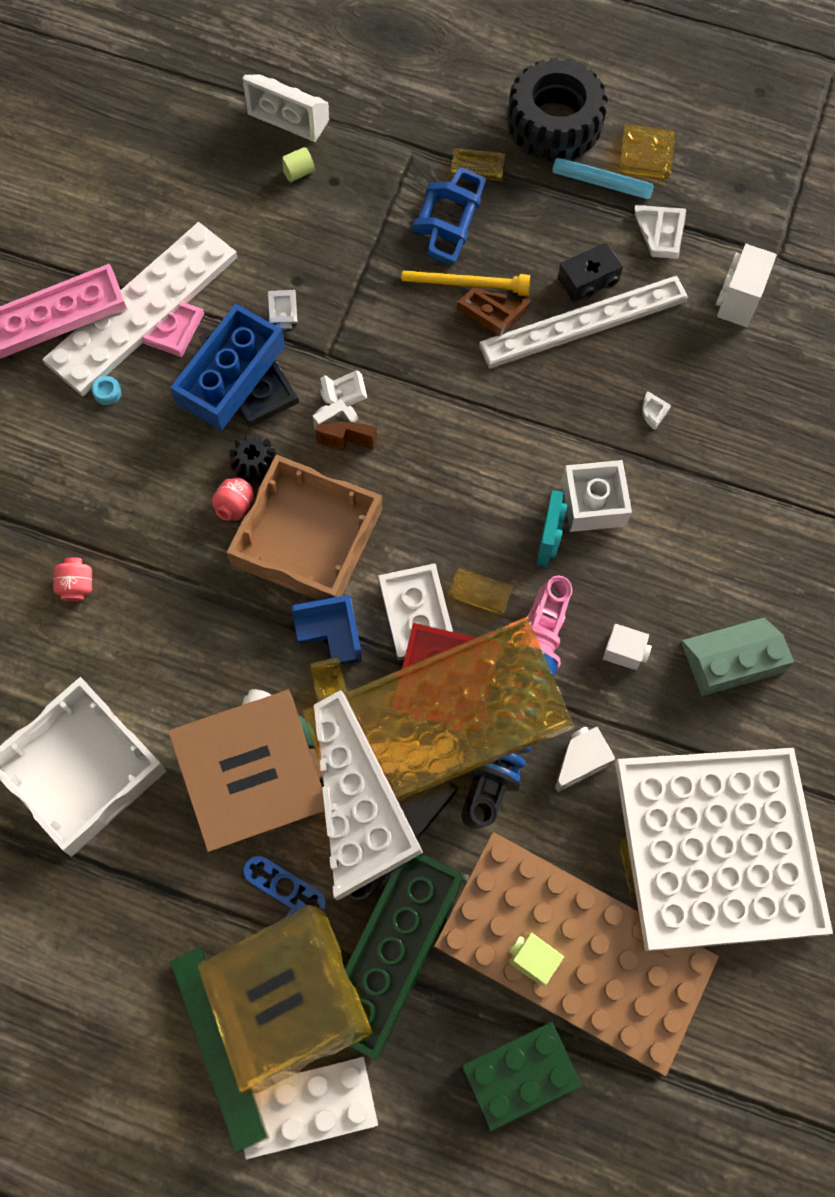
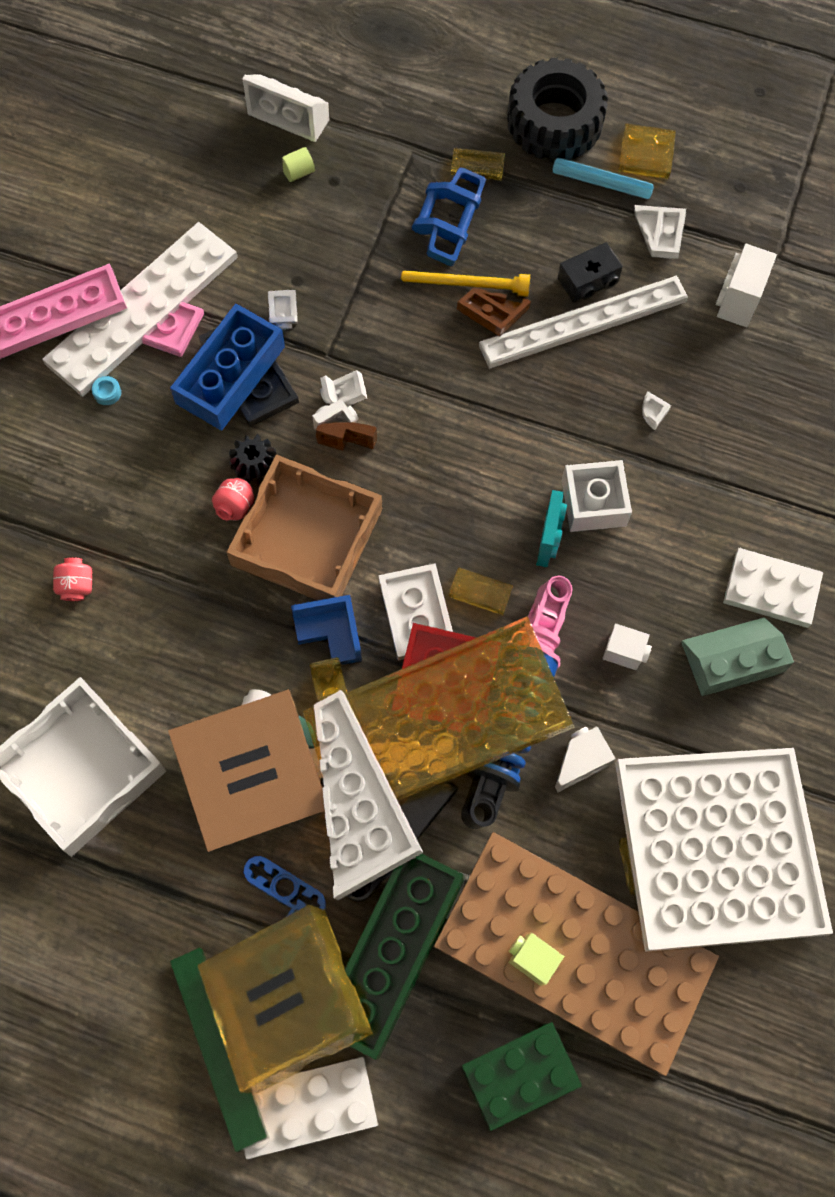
(773, 587): none -> white plate

